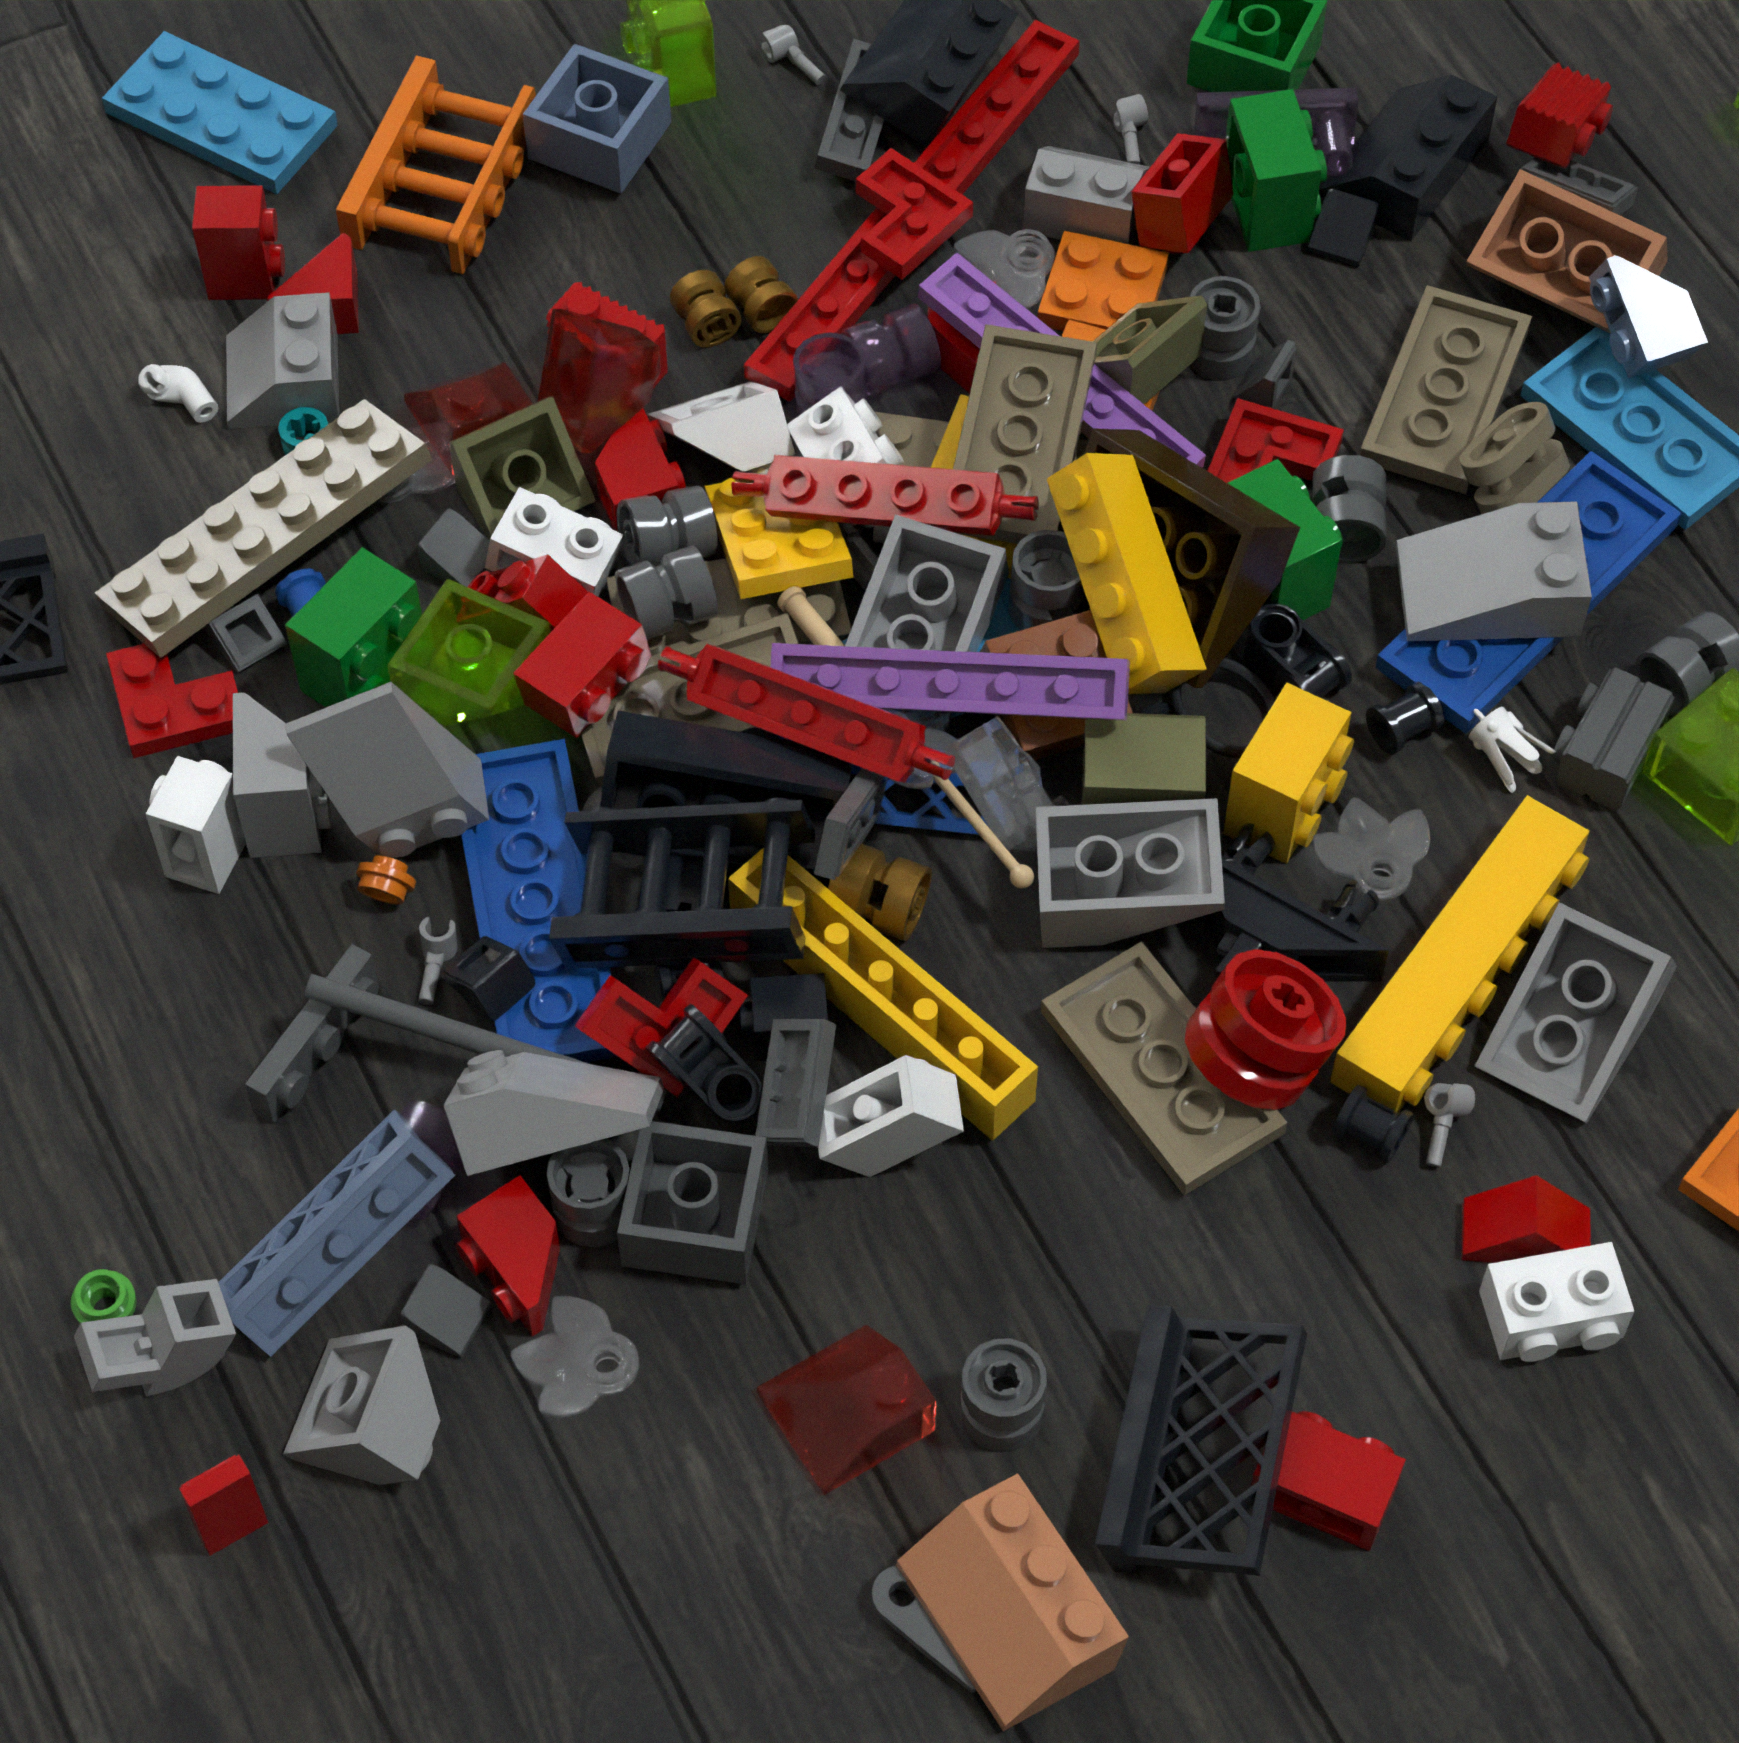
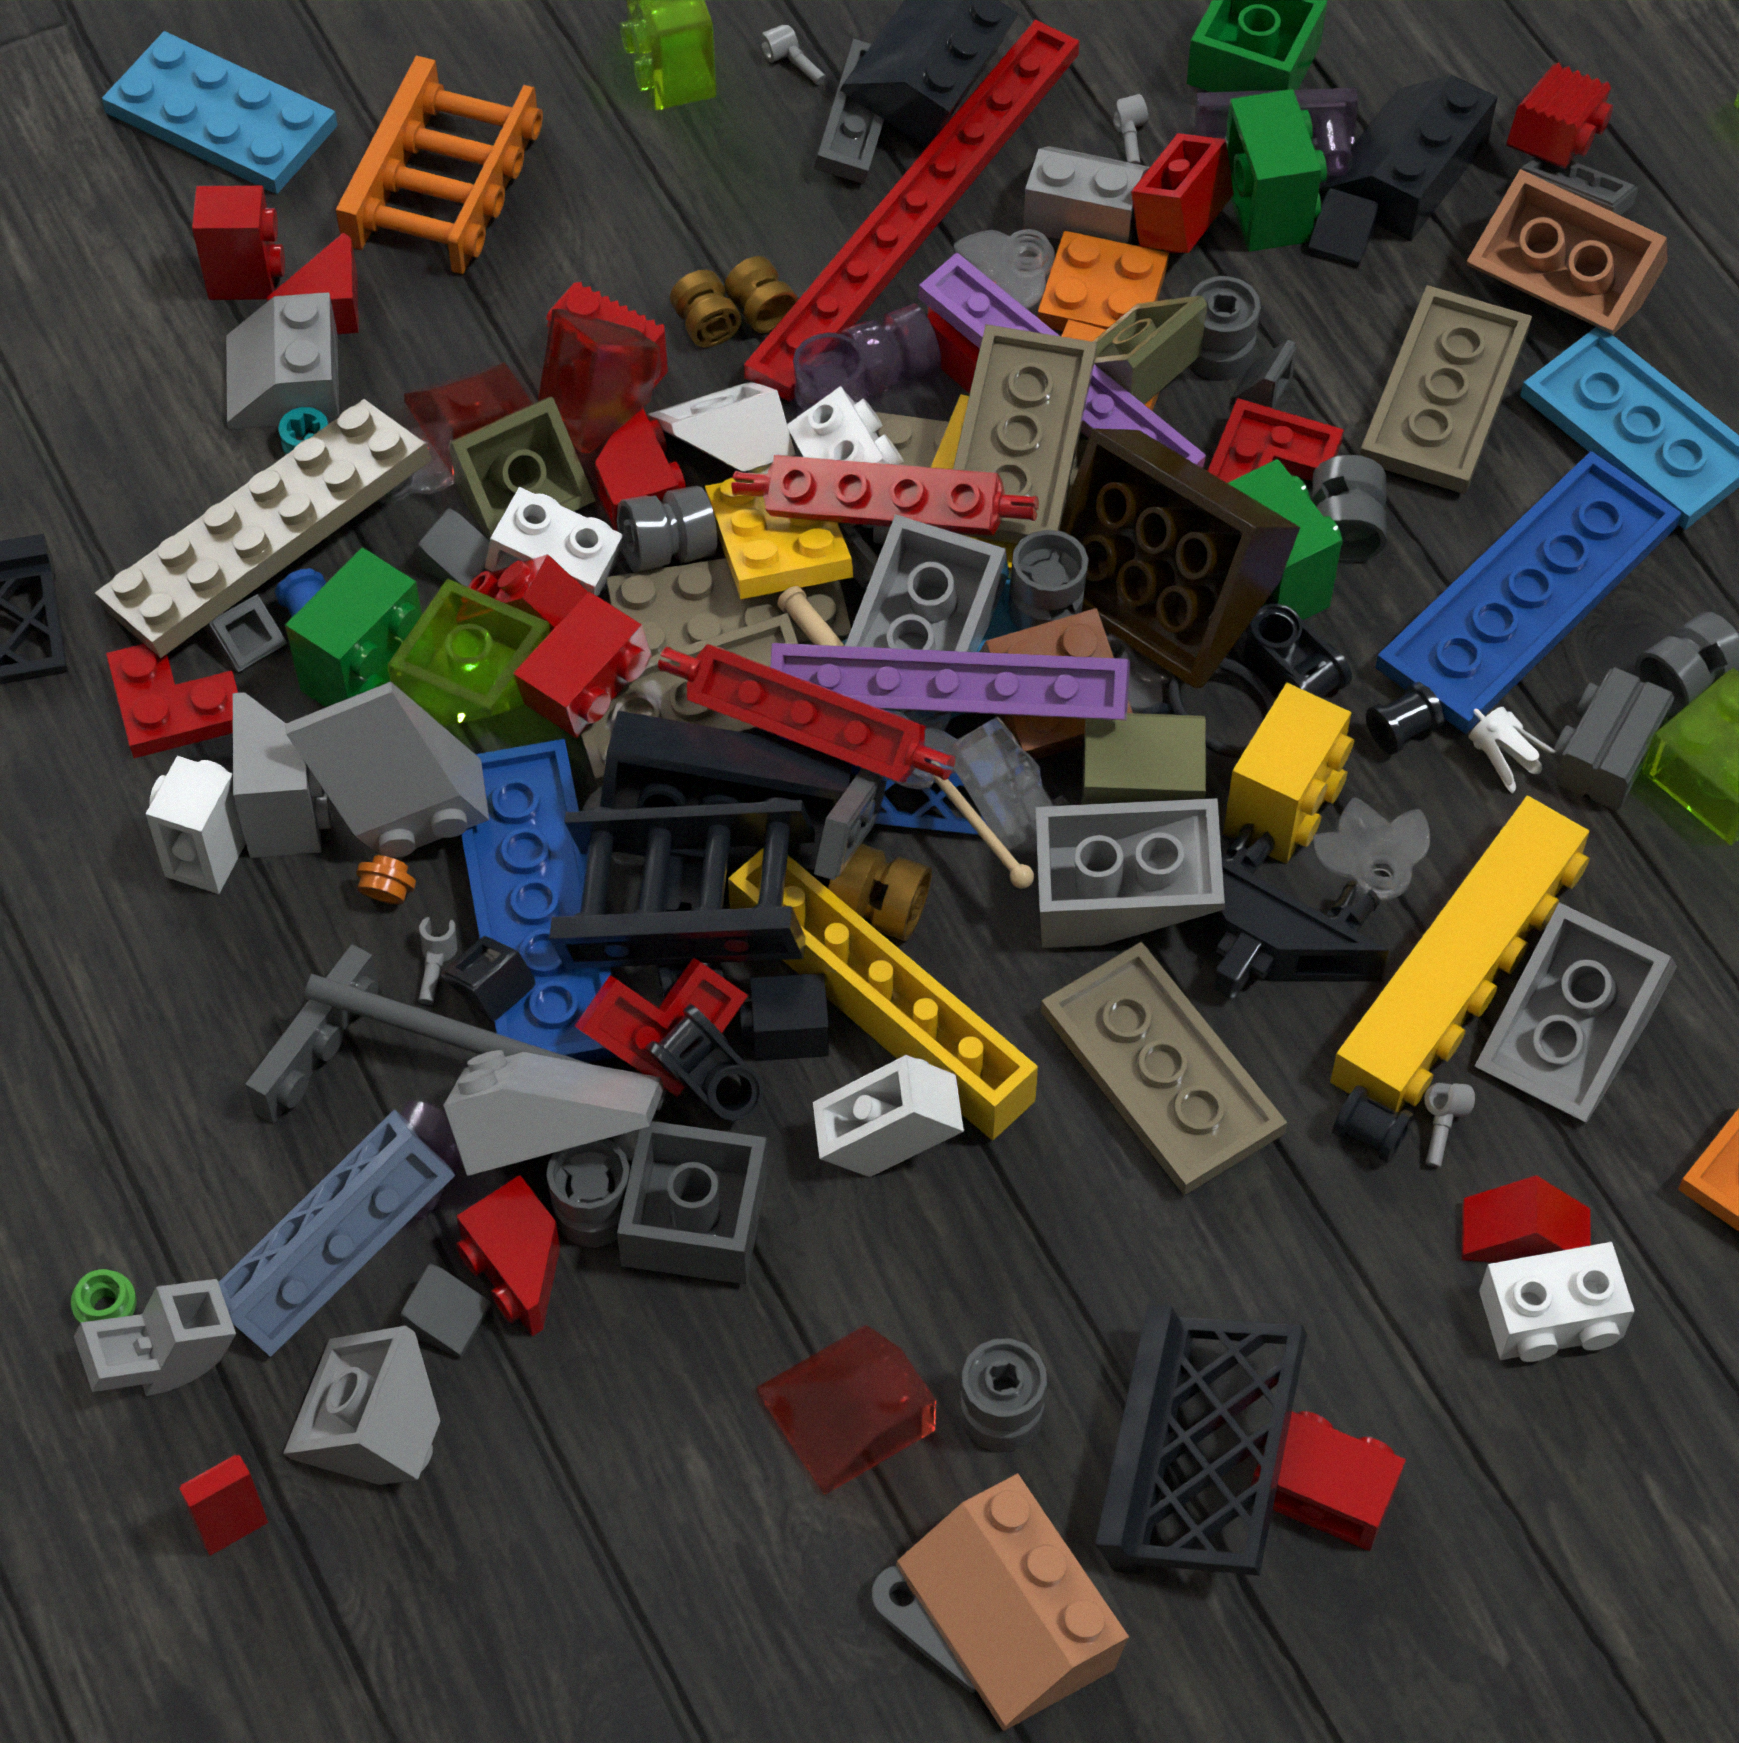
(180, 386): white arm -> none
(569, 1357): clear plate -> none
(597, 118): sand blue brick -> none
(669, 592): dark grey wheel -> none
(796, 1082): dark grey plate -> none
(918, 210): red plate -> none
(1126, 571): yellow brick -> none
(1265, 1029): red wheel -> none
(1497, 576): light grey slope -> none
(1515, 458): dark tan brick -> none
(1647, 316): slope -> none

